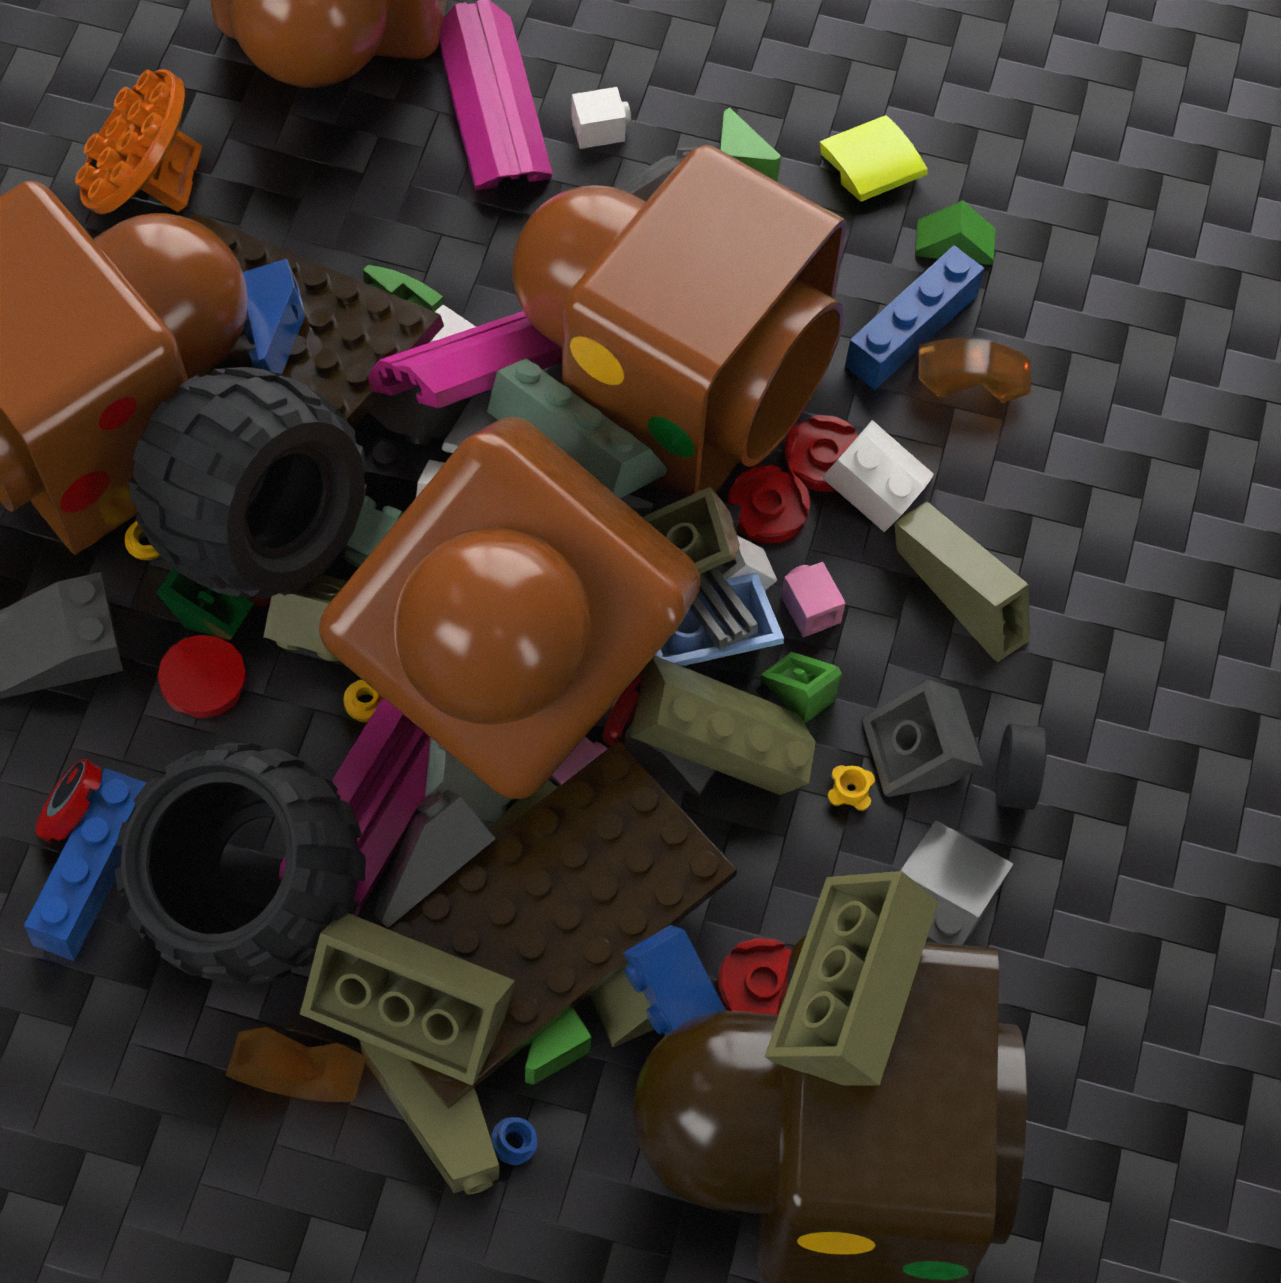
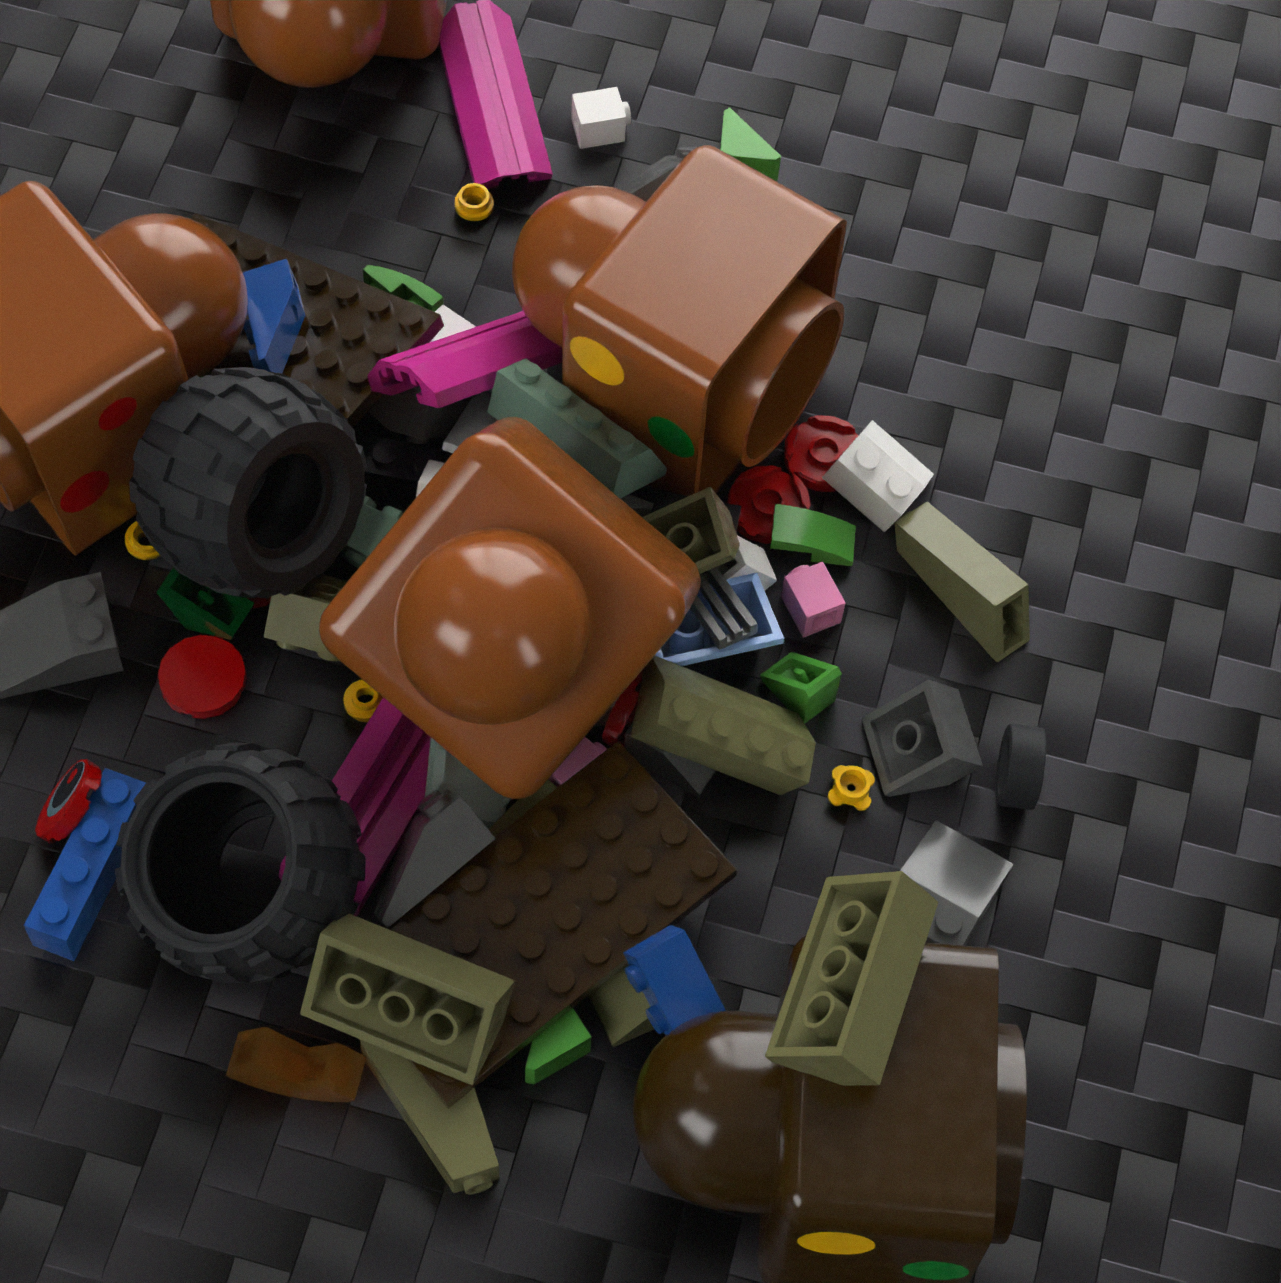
(141, 148): orange bracket -> none
(474, 194): none -> yellow plate
(521, 1131): blue plate -> none
(753, 976): red tile -> none
(813, 532): none -> bright green slope
(873, 158): neon yellow slope -> none
(914, 317): blue brick -> none
(959, 227): bright green slope -> none
(966, 362): clear orange brick -> none

